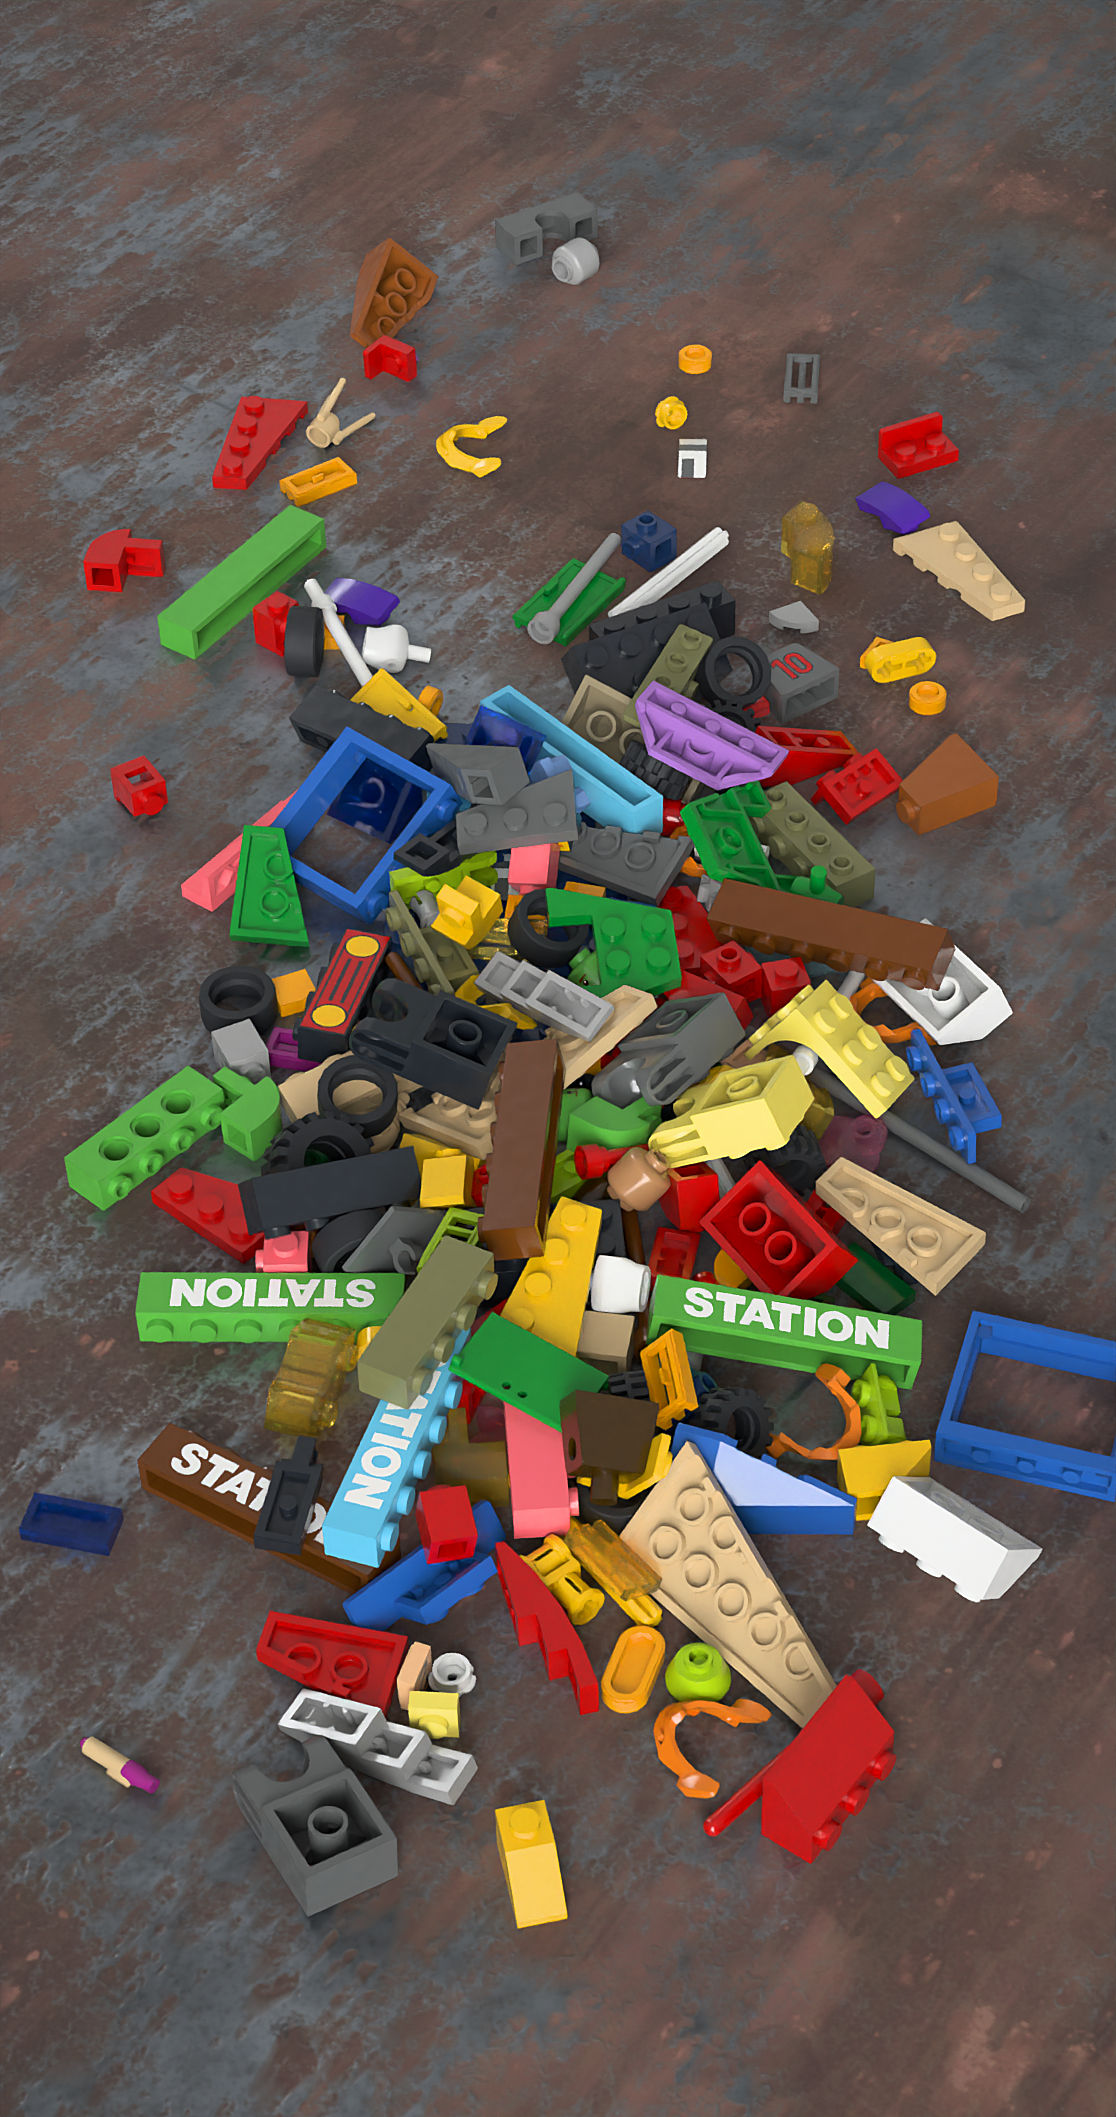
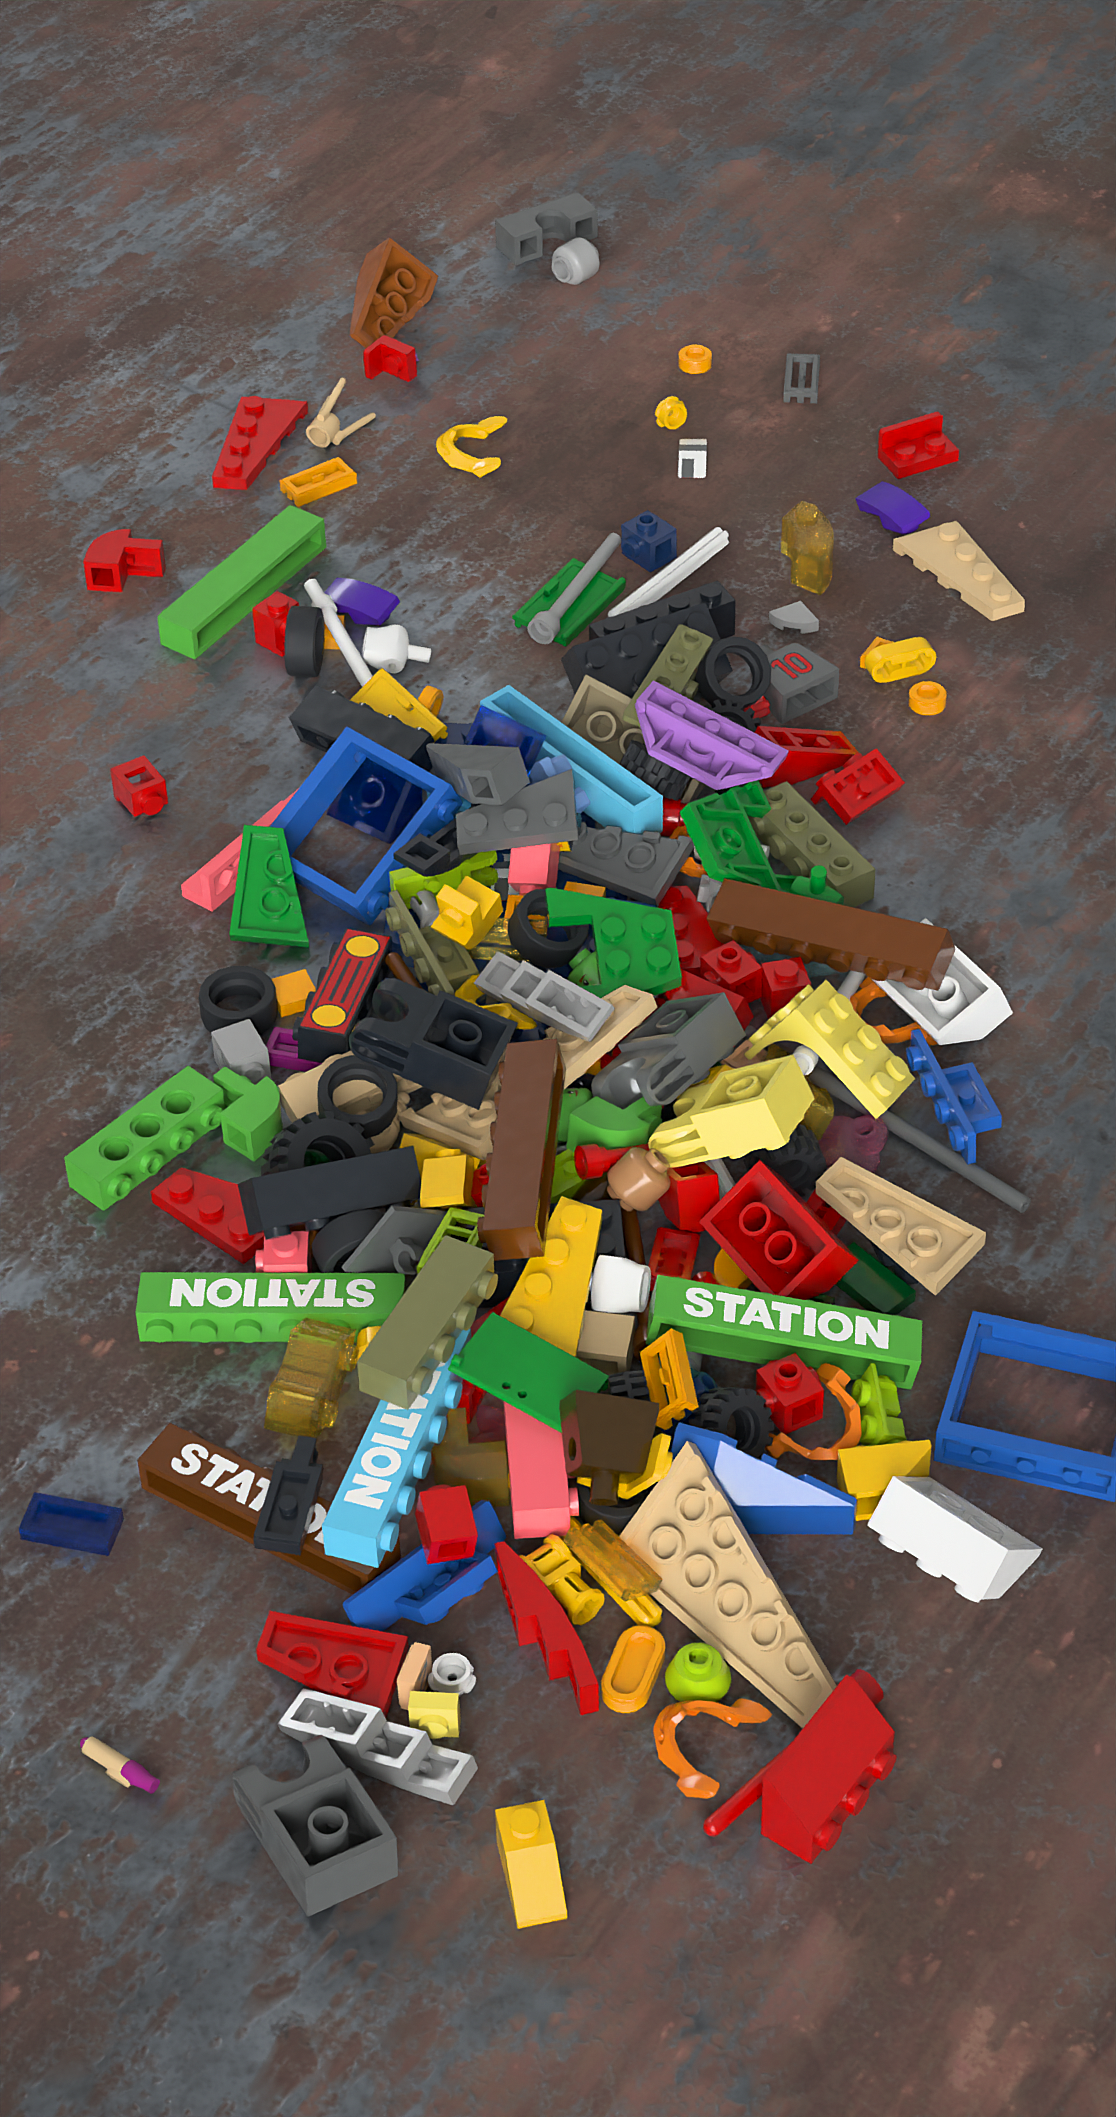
(790, 1392): none -> red brick
(946, 787): dark orange slope -> none

